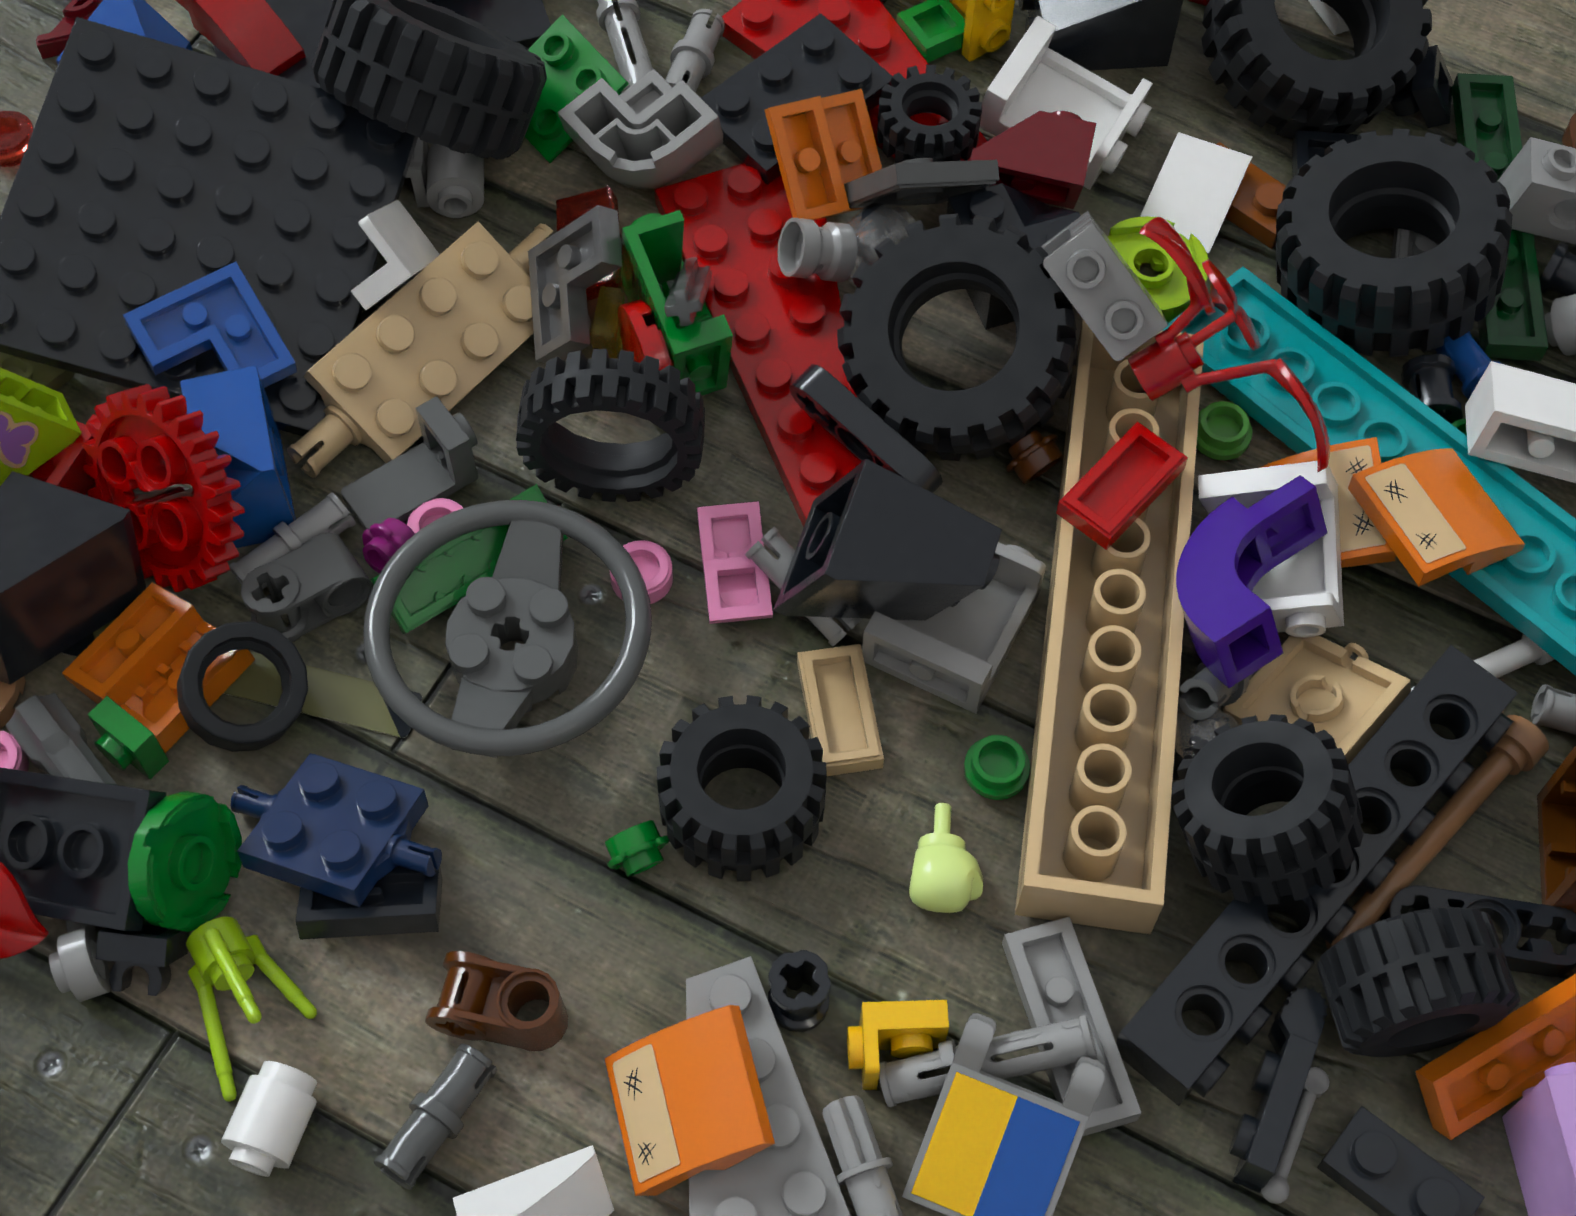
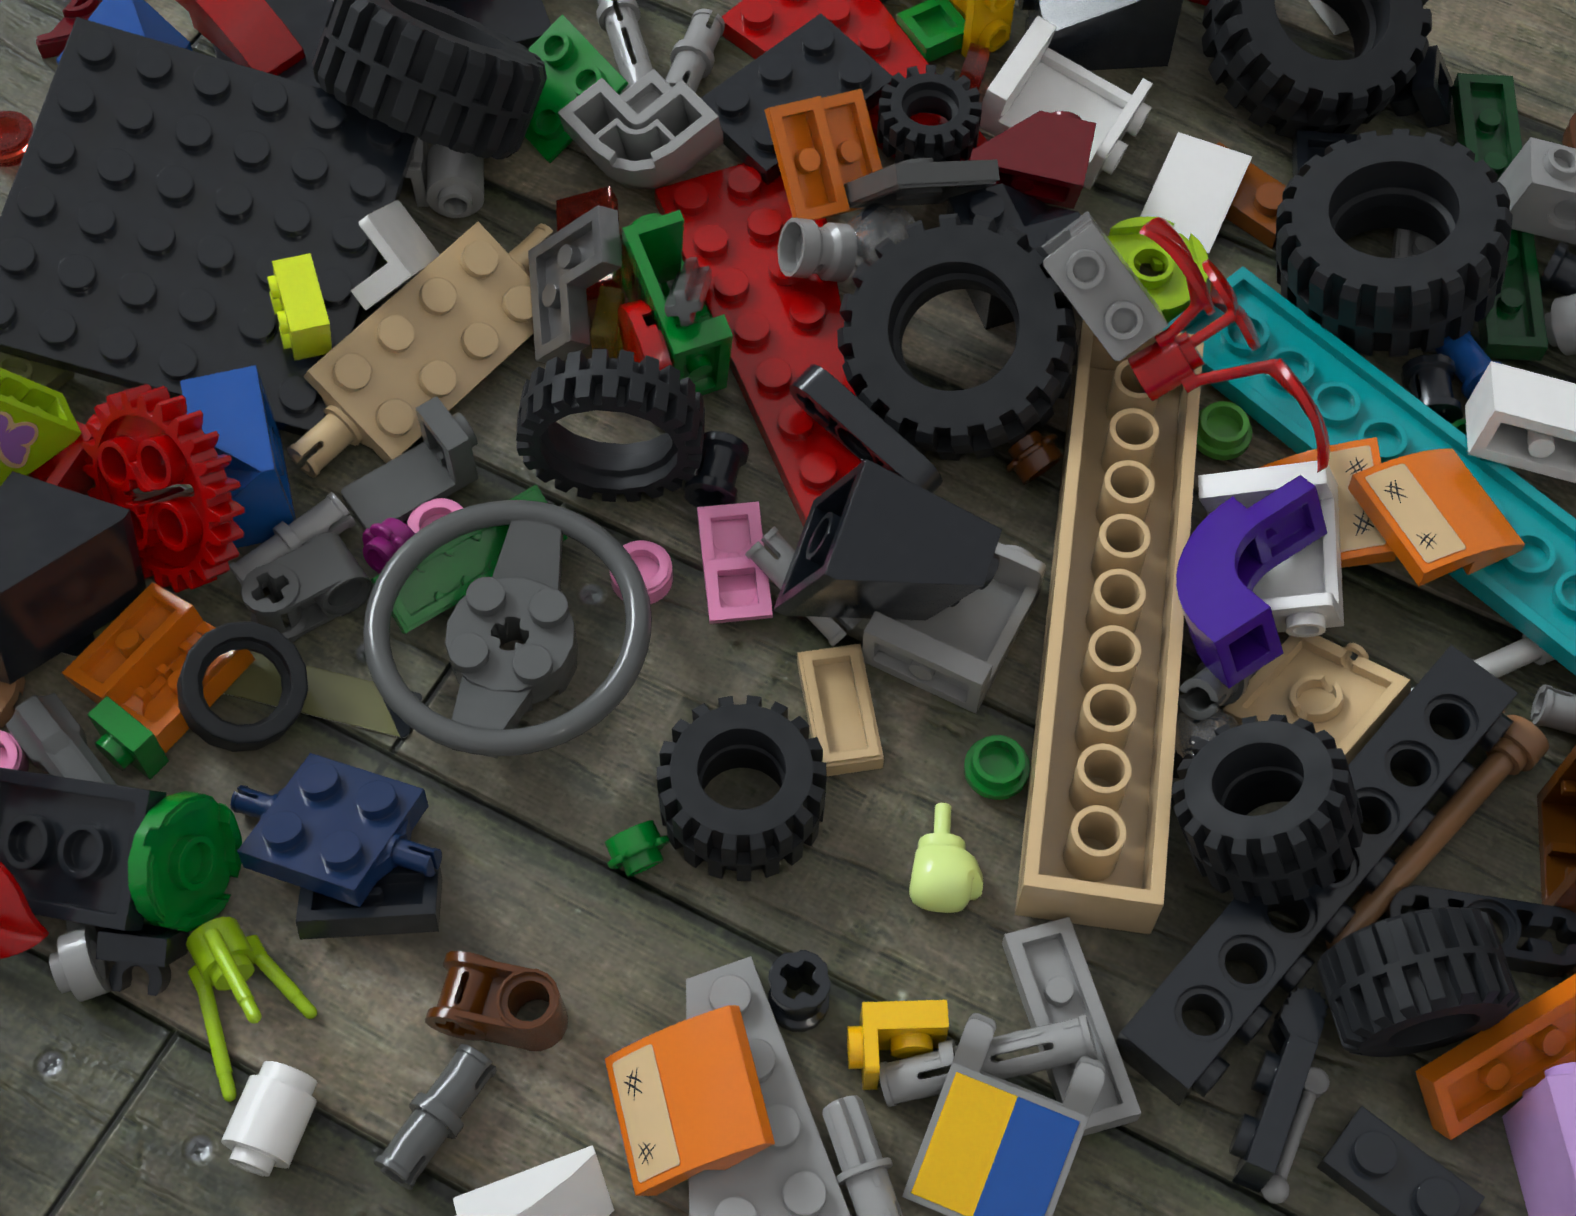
(214, 314): blue plate -> none
(299, 307): none -> neon yellow piece
(718, 470): none -> black bush
(975, 64): none -> clear red tile
(1121, 485): red tile -> none

